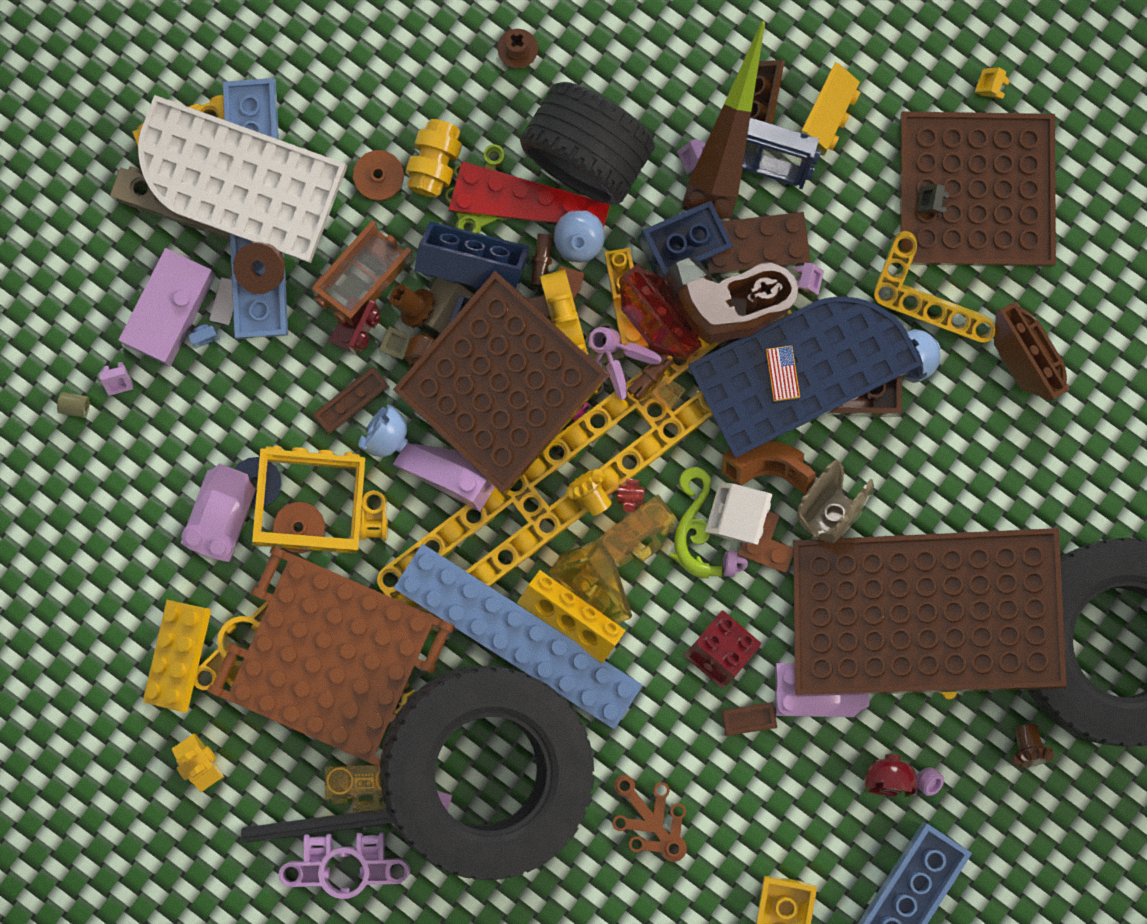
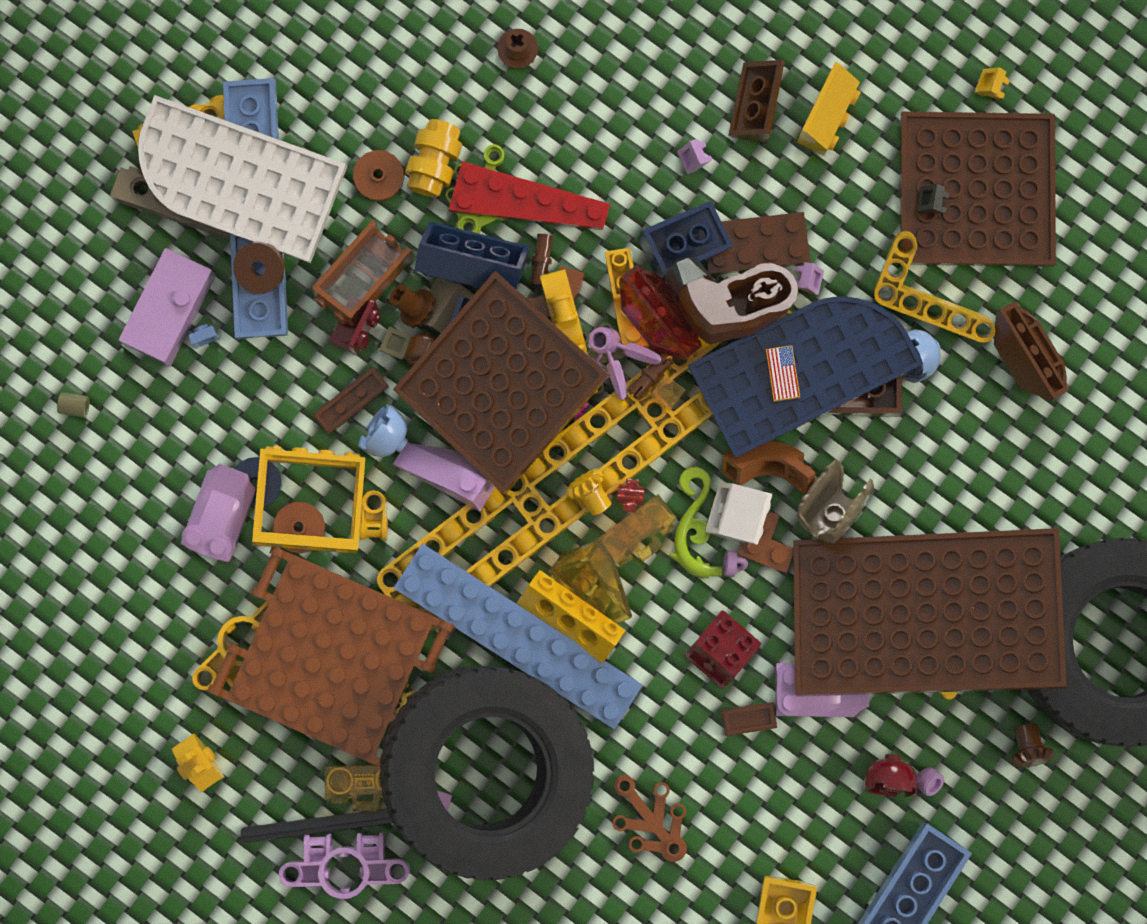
(116, 379): lavender tile -> none
(177, 656): yellow plate -> none
(223, 303): white sticker -> none
(579, 236): light blue cylinder -> none
(587, 142): black tyre -> none
(721, 161): reddish brown plate -> none
(780, 153): door -> none

